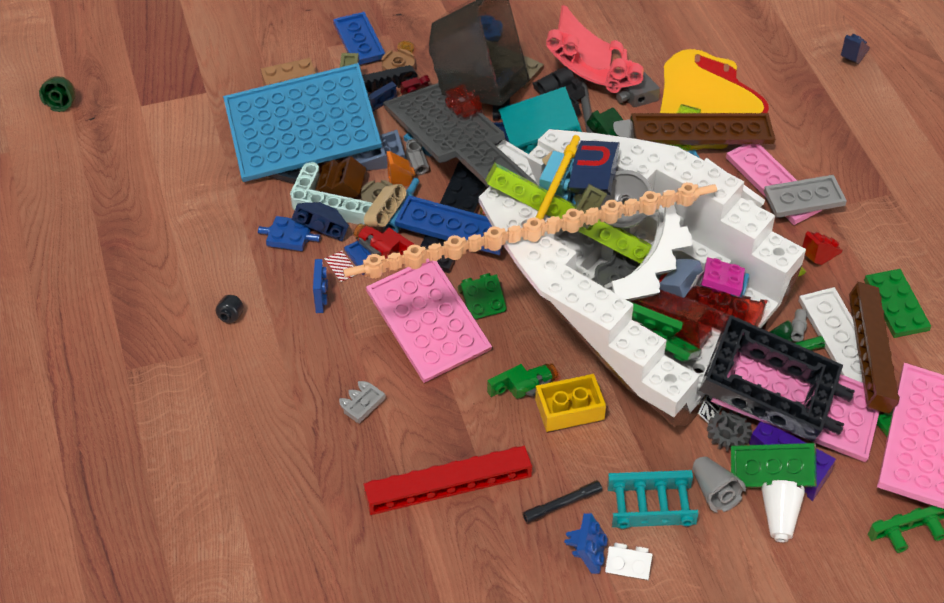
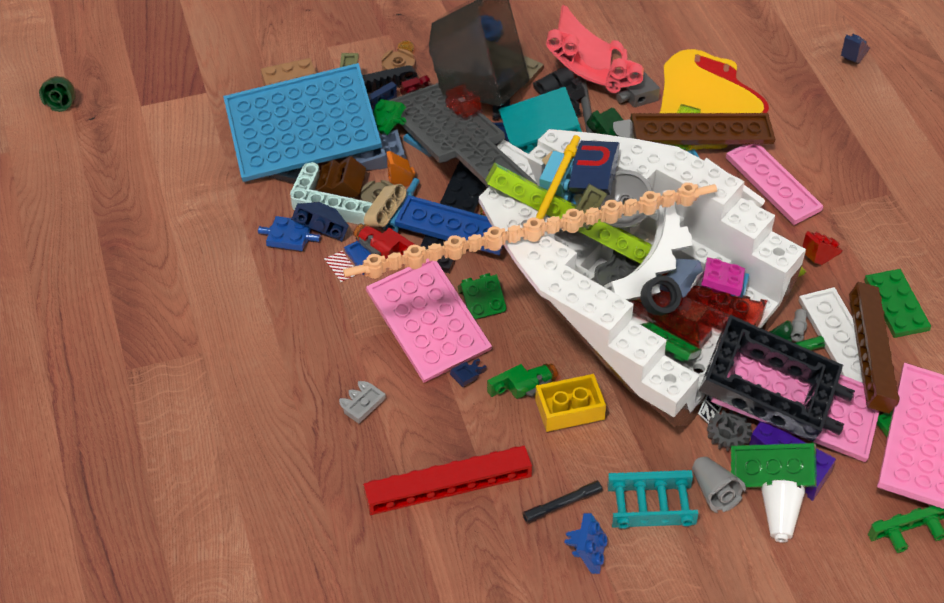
(229, 308): black head -> none
(320, 286): blue plate -> none
(359, 37): blue plate -> none
(387, 115): none -> green plate
(416, 157): light grey piece -> none
(467, 373): none -> dark blue plate
(629, 562): white bracket -> none
(655, 320): green plate -> none
(674, 291): none -> black tyre
(804, 196): light grey plate -> none

